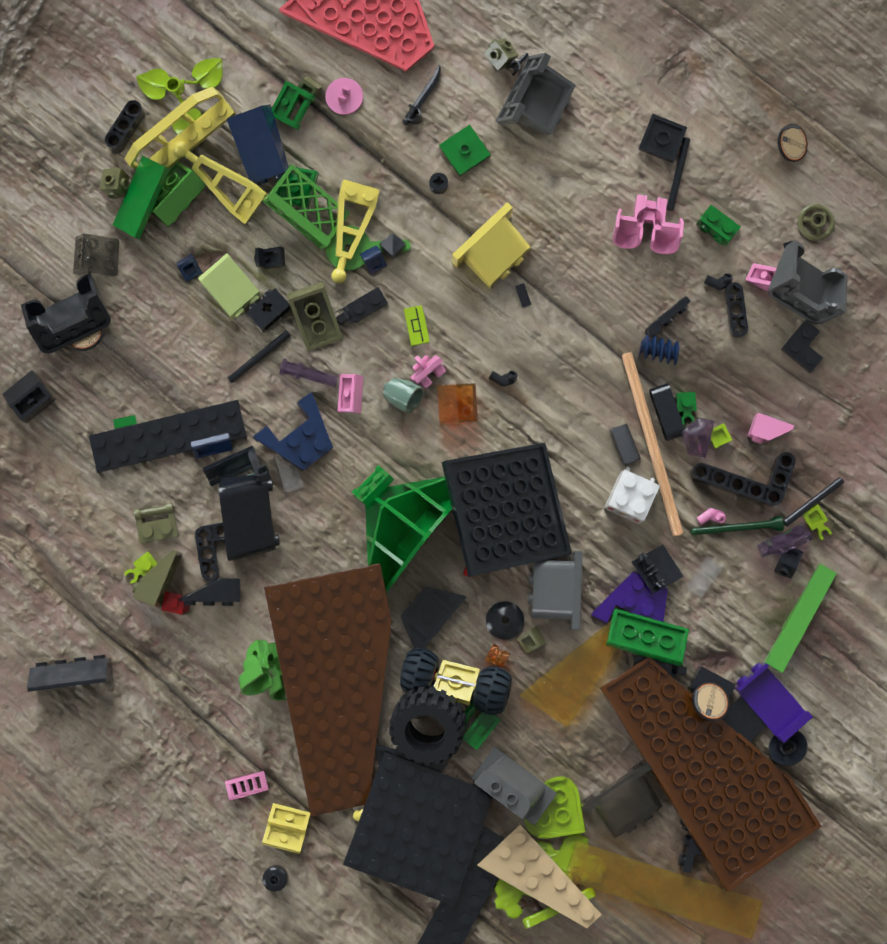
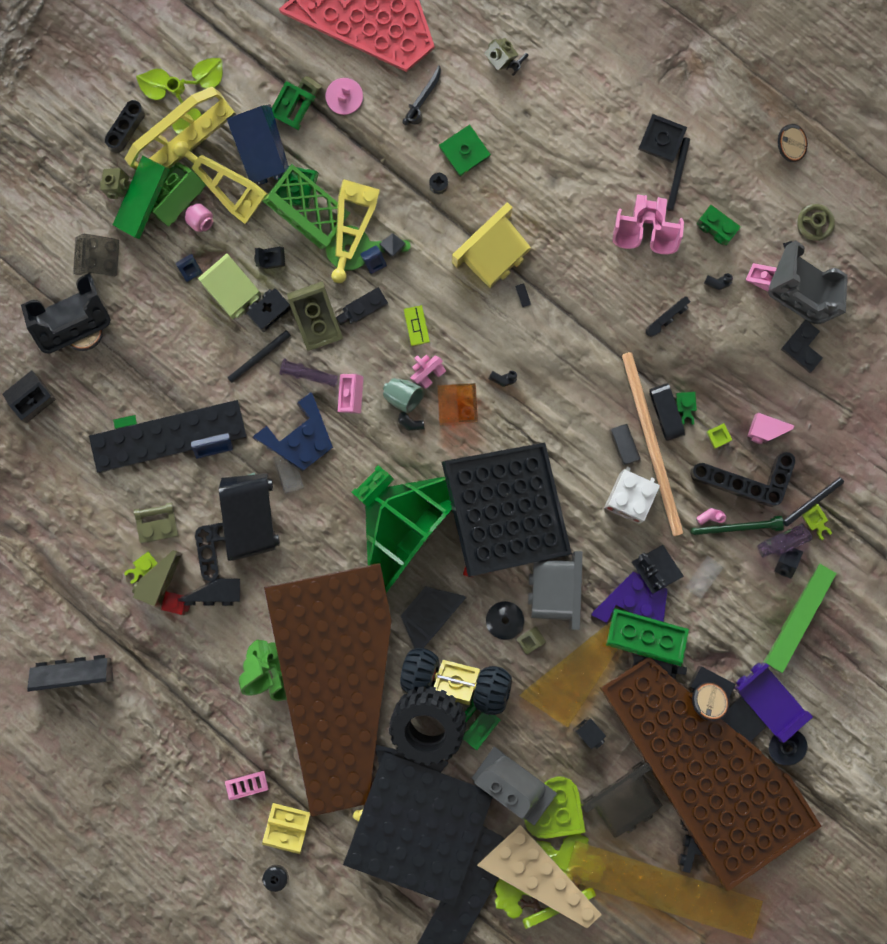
(199, 217): none -> bright pink head
(237, 464): black hinge -> none
(409, 424): none -> black arm
(497, 656): clear orange wheel -> none
(537, 96): dark grey windscreen -> none
(590, 733): none -> black brick
(659, 349): dark blue piece -> none
(698, 436): slope -> none
(729, 297): black beam -> none

